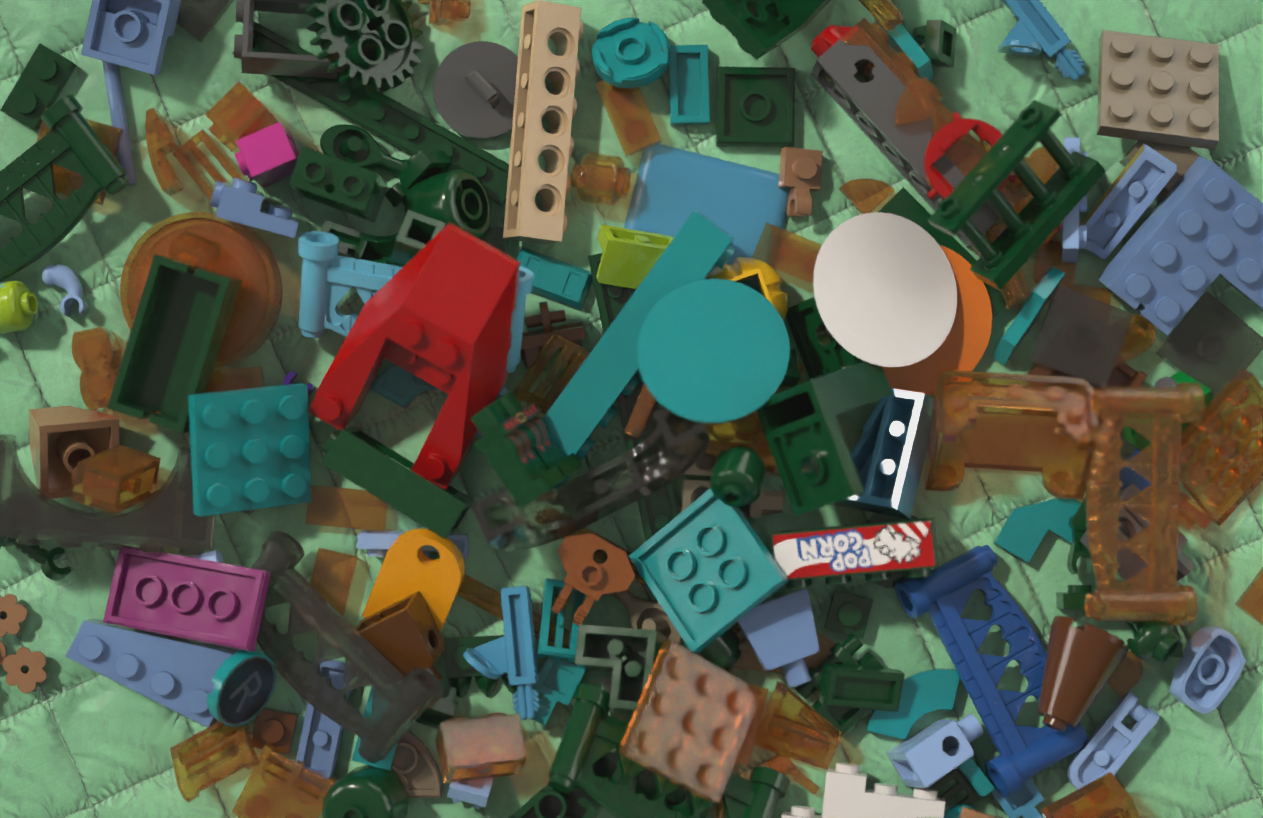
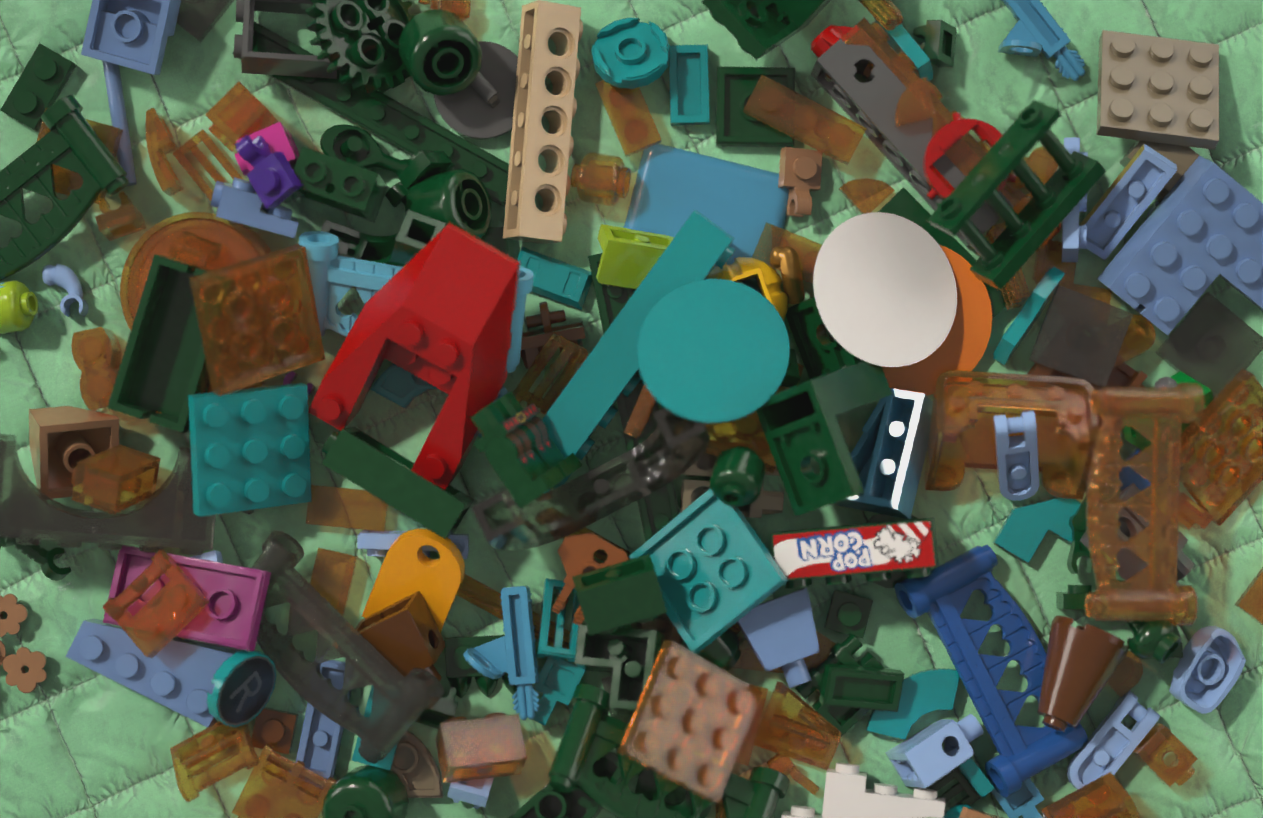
(119, 222): none -> clear orange tile
(165, 613): none -> clear orange plate
(257, 319): none -> clear orange plate
(272, 173): none -> dark purple plate
(440, 52): none -> dark green head
(619, 595): none -> dark green brick
(789, 264): none -> pearl gold arm
(804, 120): none -> clear orange plate
(1017, 455): none -> light blue plate
(1152, 752): none -> clear orange brick

